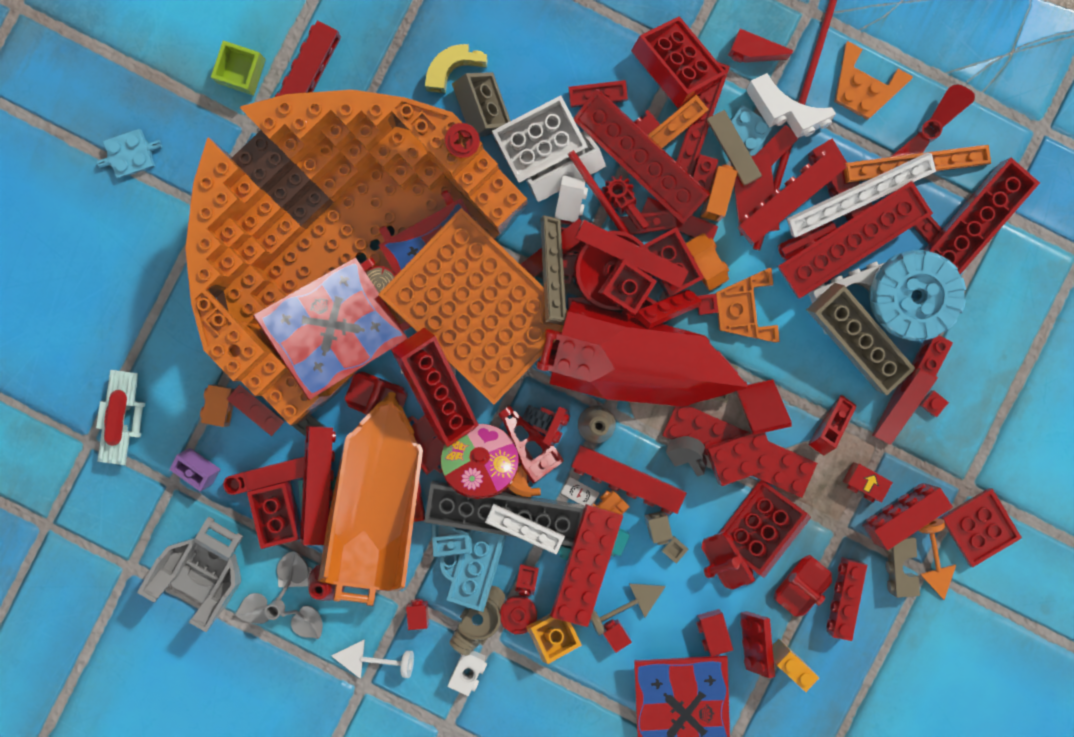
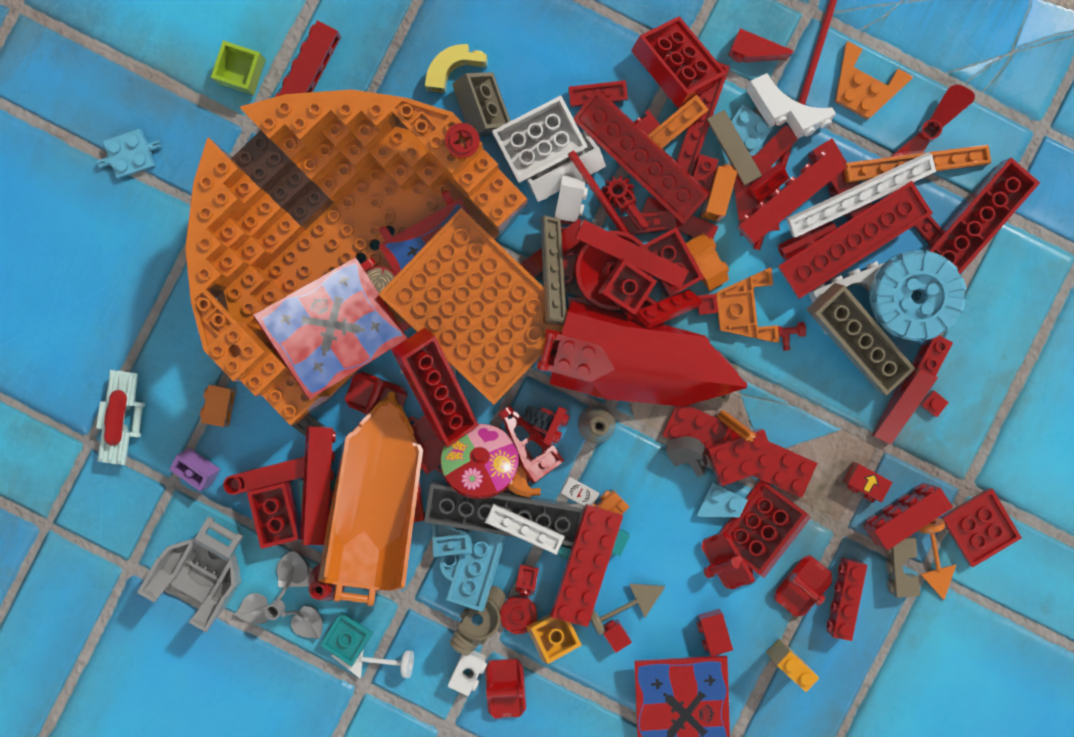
(255, 410): red plate -> none
(346, 638): none -> teal plate
(417, 614): red brick -> none
(505, 688): none -> red shield
(628, 479): red brick -> none
(658, 527): dark tan brick -> none
(674, 549): dark tan plate -> none
(721, 503): none -> medium azure wing
(736, 426): none -> orange axle
(757, 644): red plate -> none
(764, 407): red tile -> none
(769, 182): none -> red plate
(799, 329): none -> red piece
(833, 426): red slope -> none

